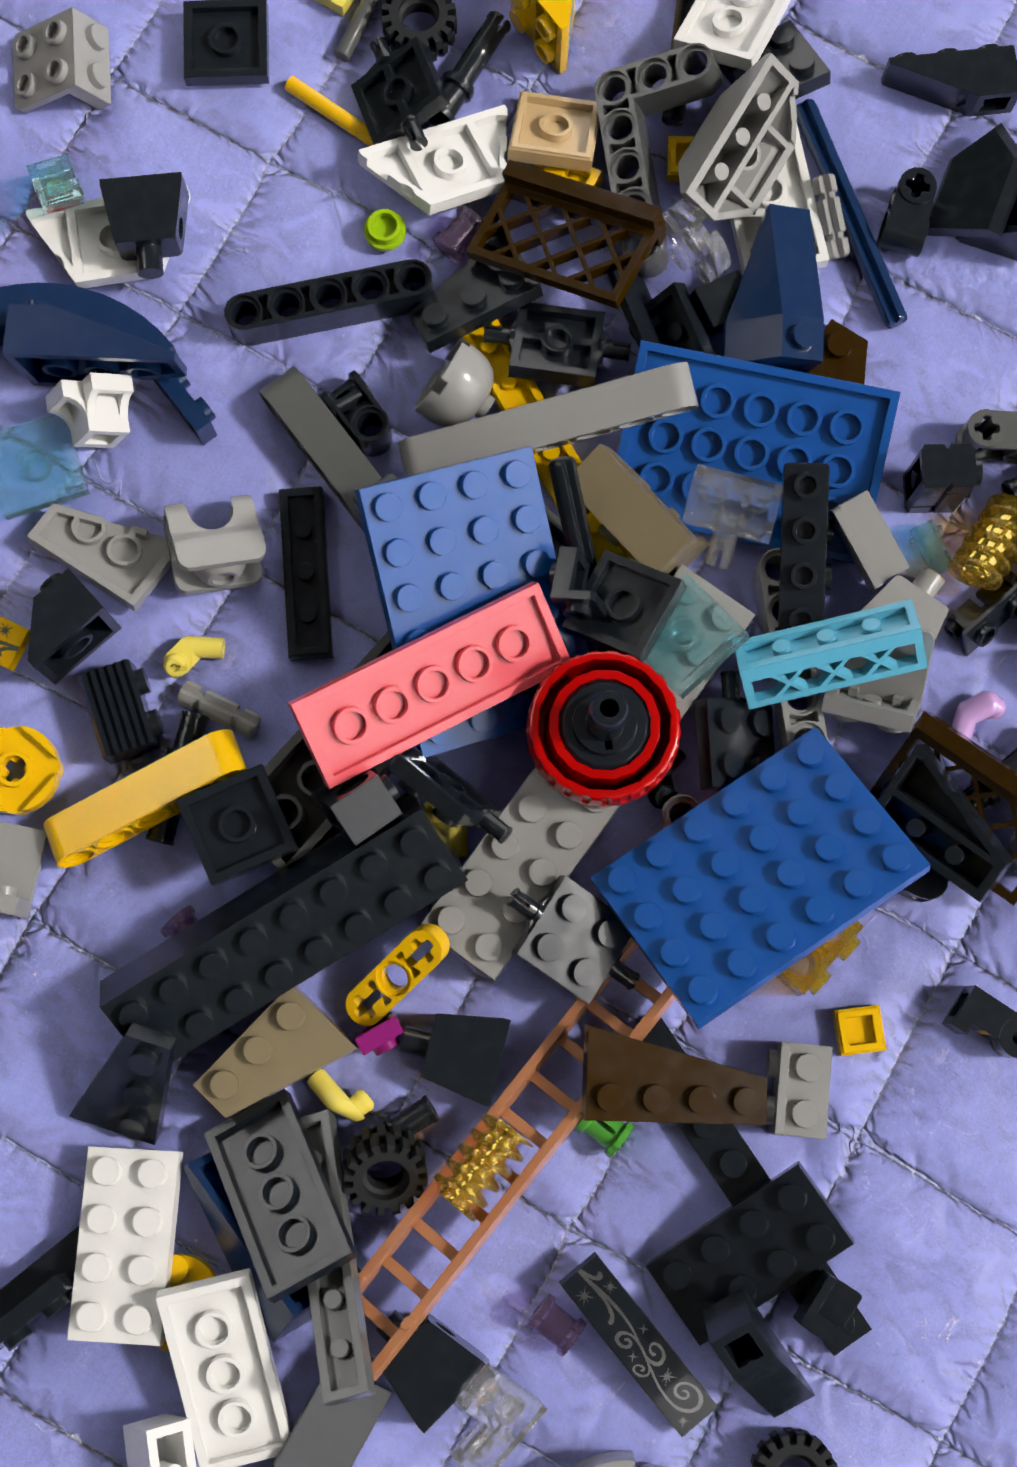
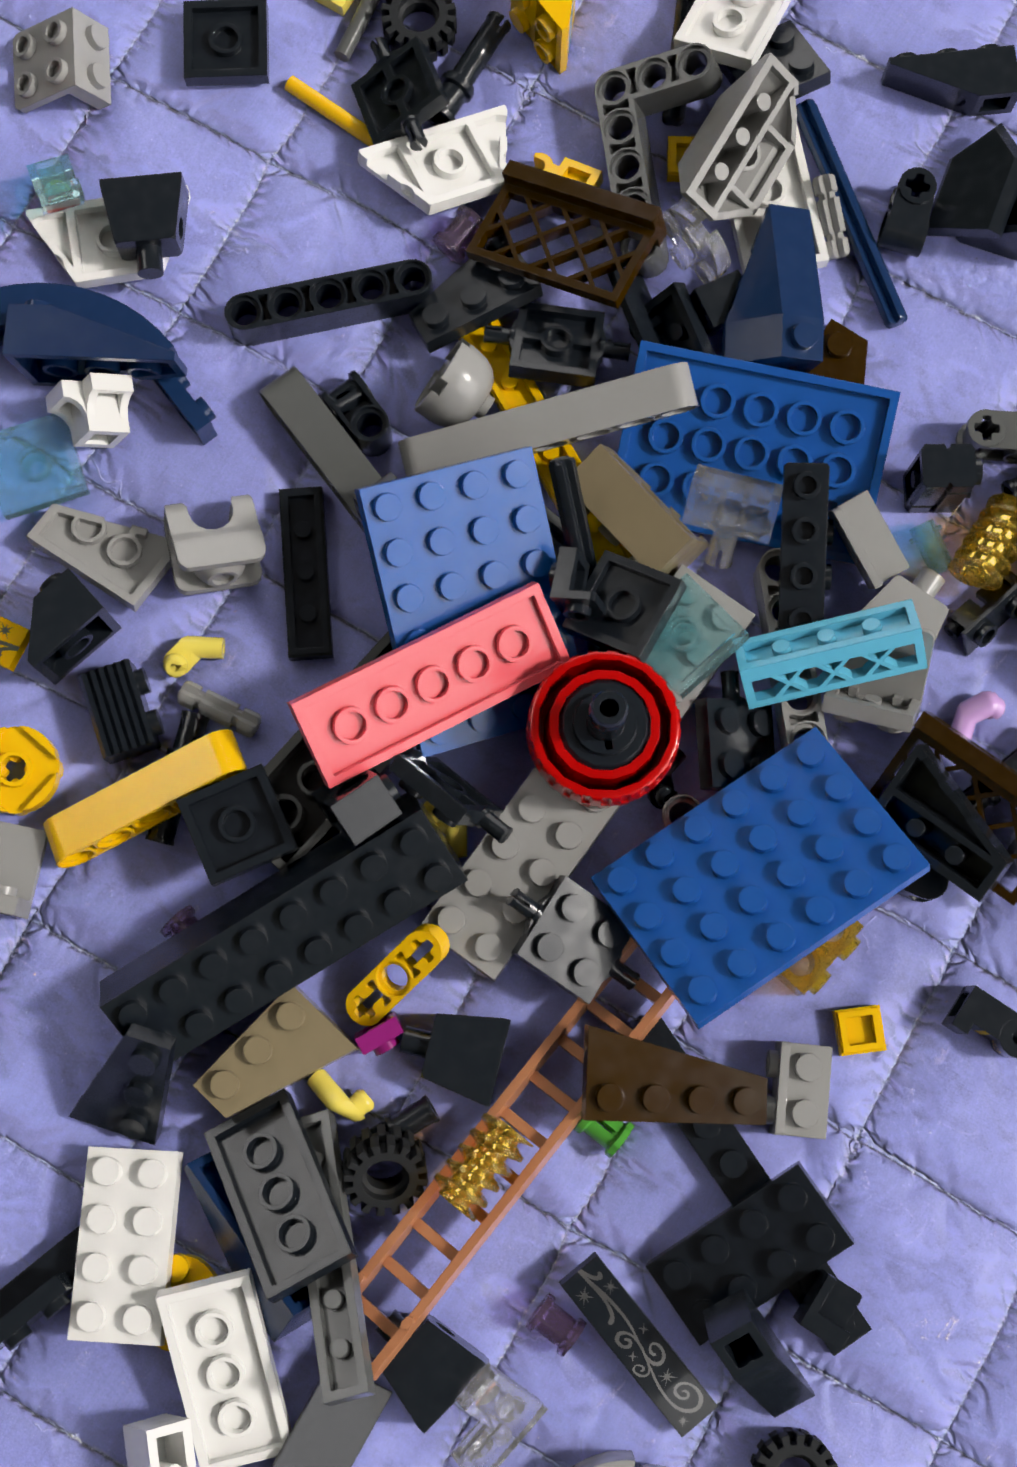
(385, 230): lime plate -> none
(554, 131): tan tile -> none

